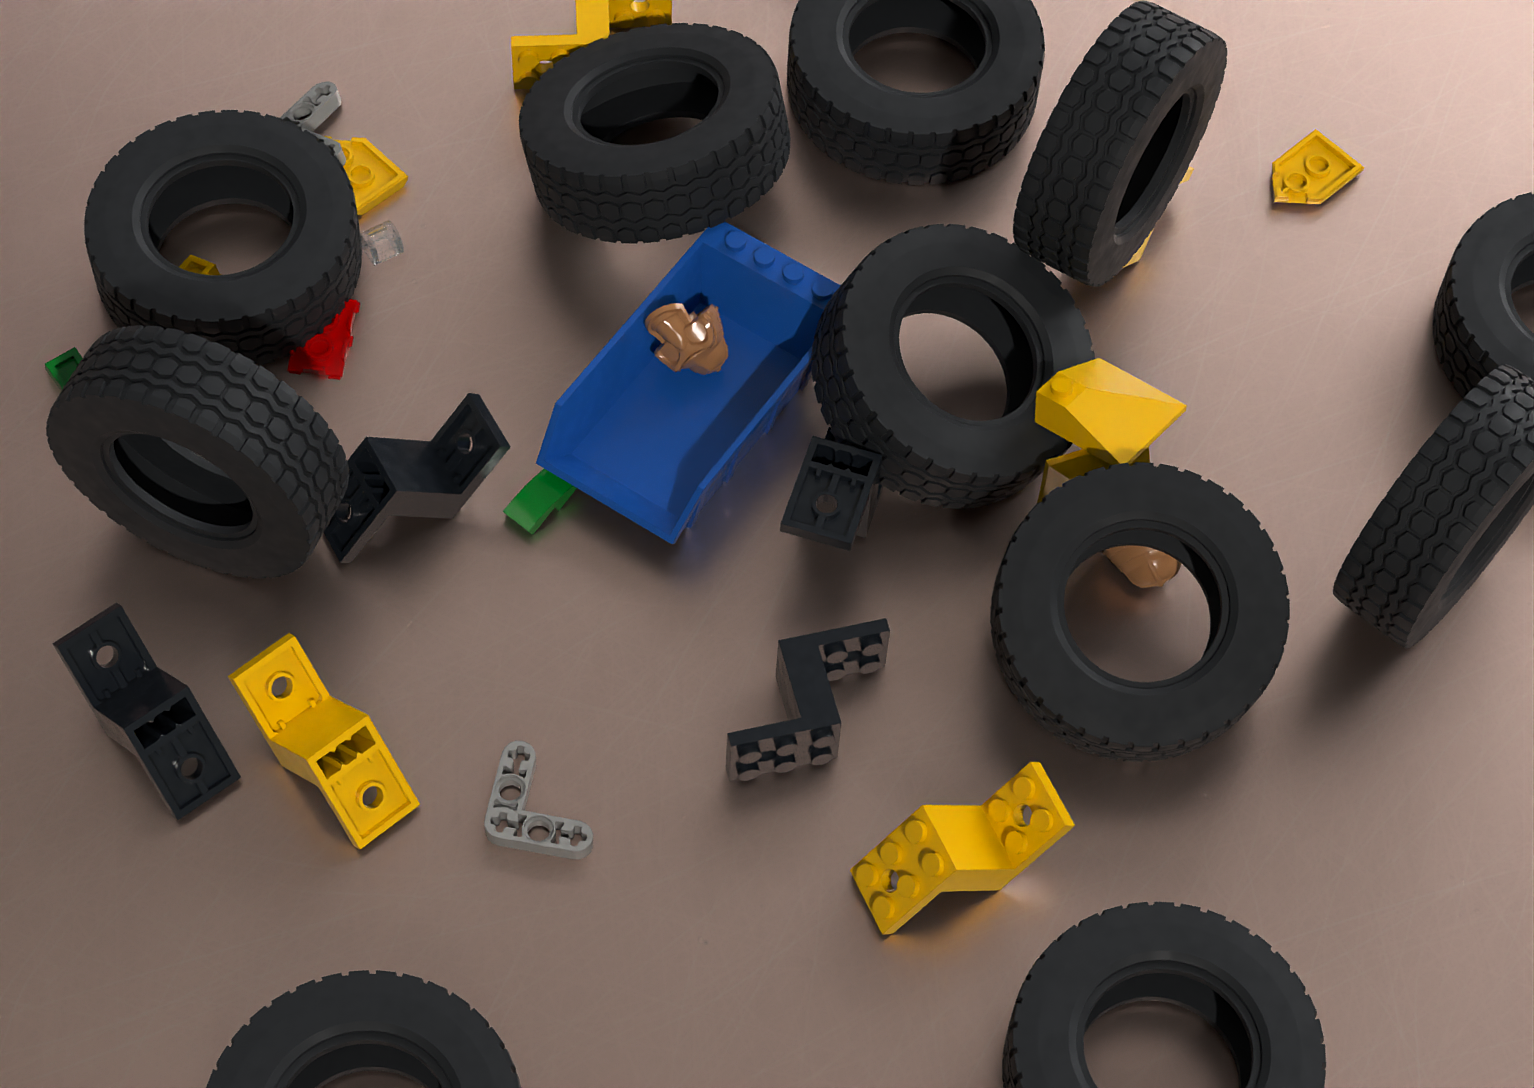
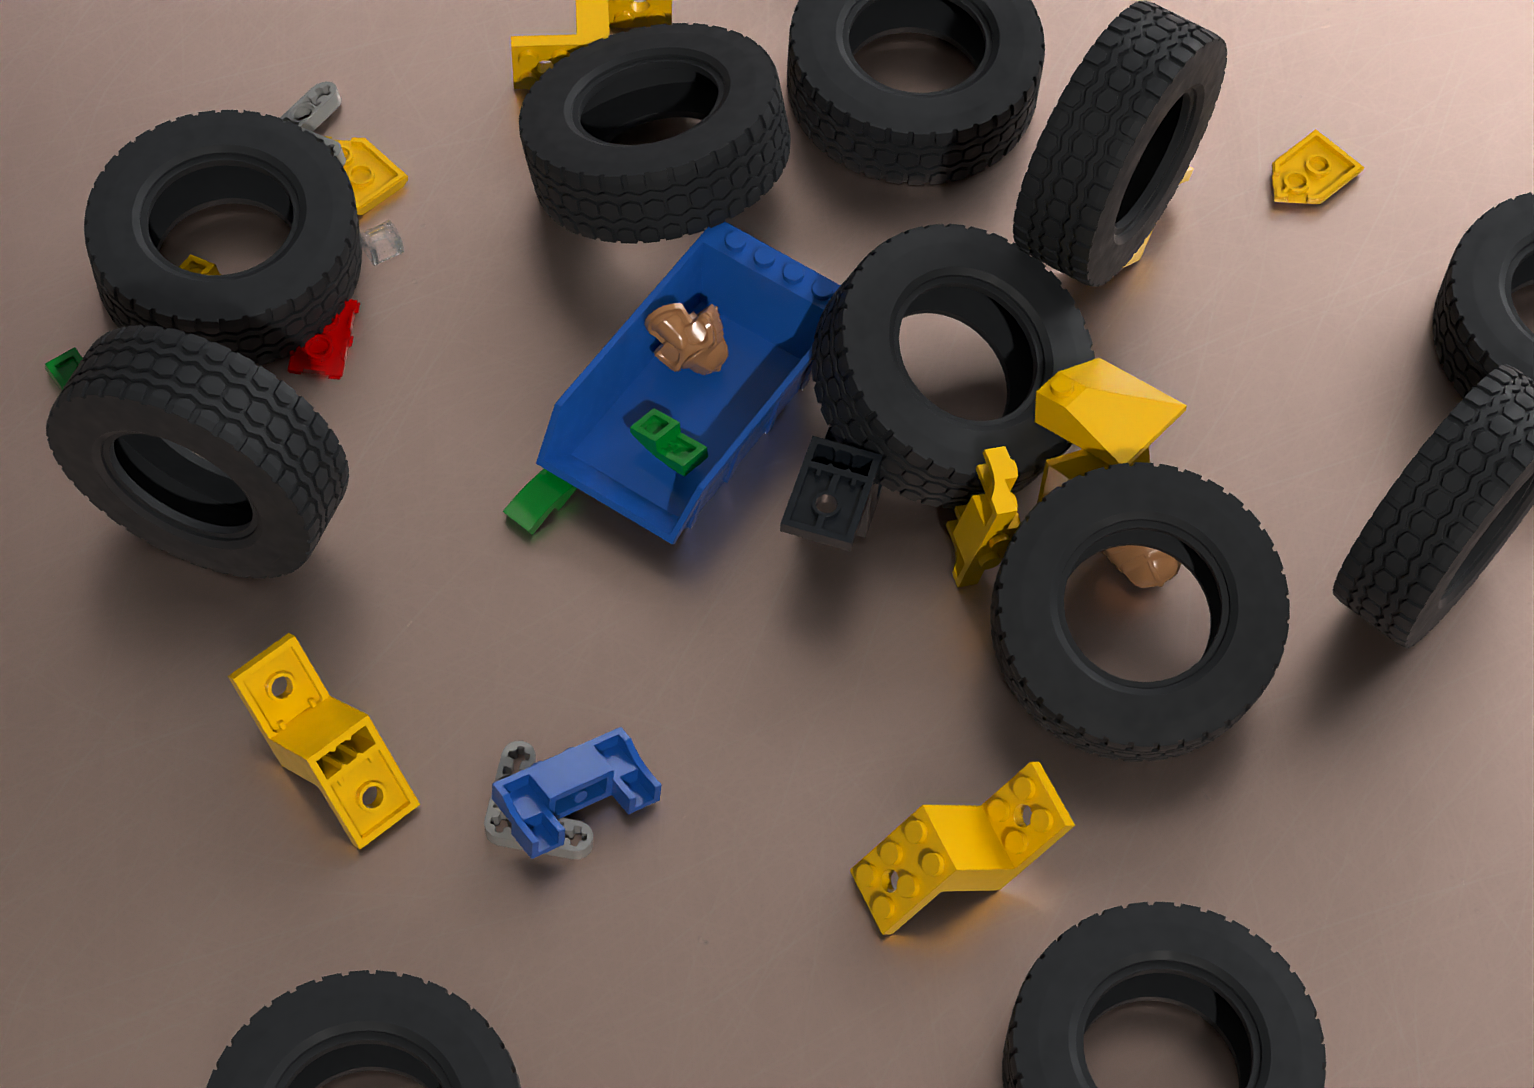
(147, 711): black bracket -> none
(416, 476): black bracket -> none
(570, 782): none -> blue bracket
(665, 441): none -> green slope
(803, 677): black bracket -> none
(987, 521): none -> yellow bracket

